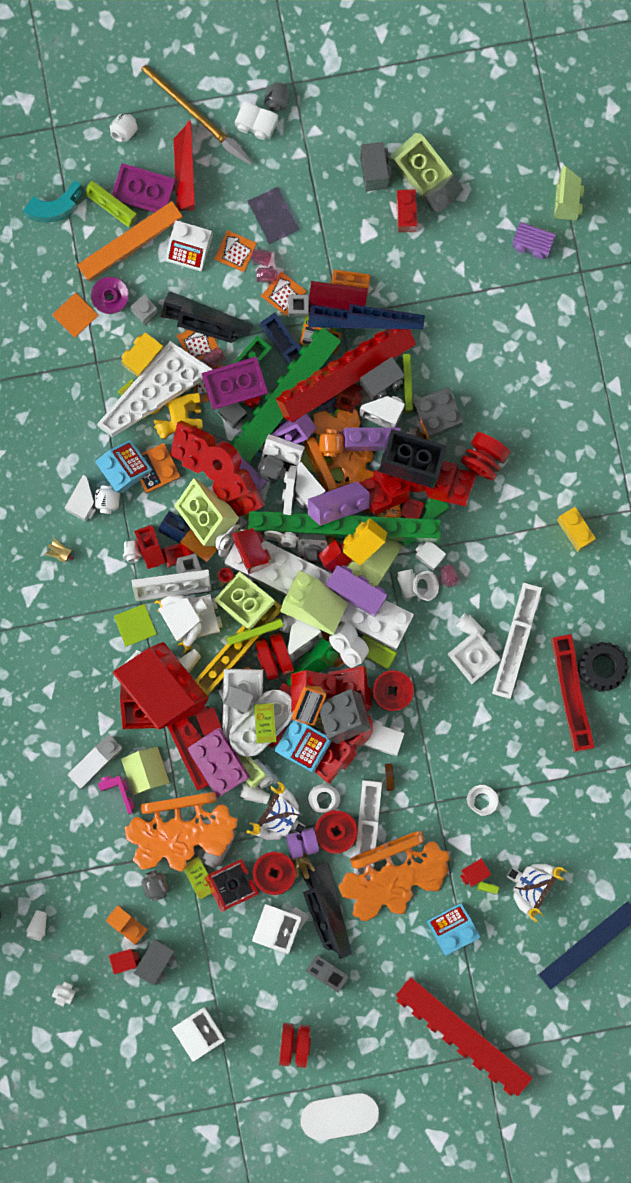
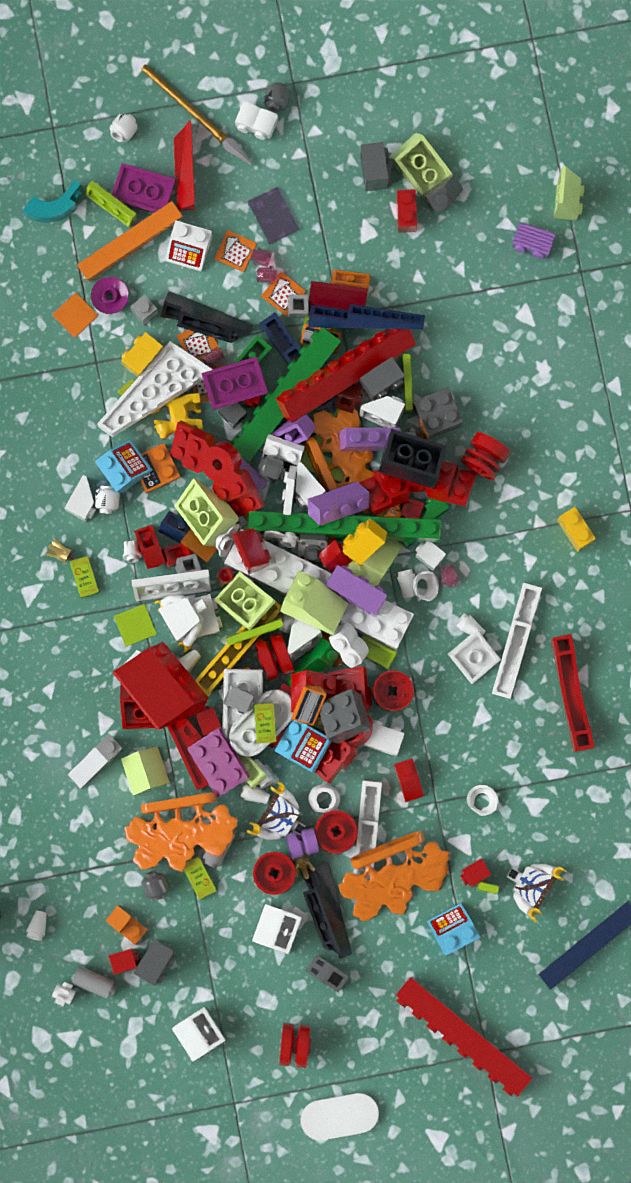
(84, 577): none -> lime tile
(94, 982): none -> light grey brick
(109, 782): dark pink bracket -> none
(231, 885): piece -> none
(331, 443): orange head -> none
(389, 777): reddish brown tile -> none
(408, 780): none -> red slope
(613, 653): black tyre -> none

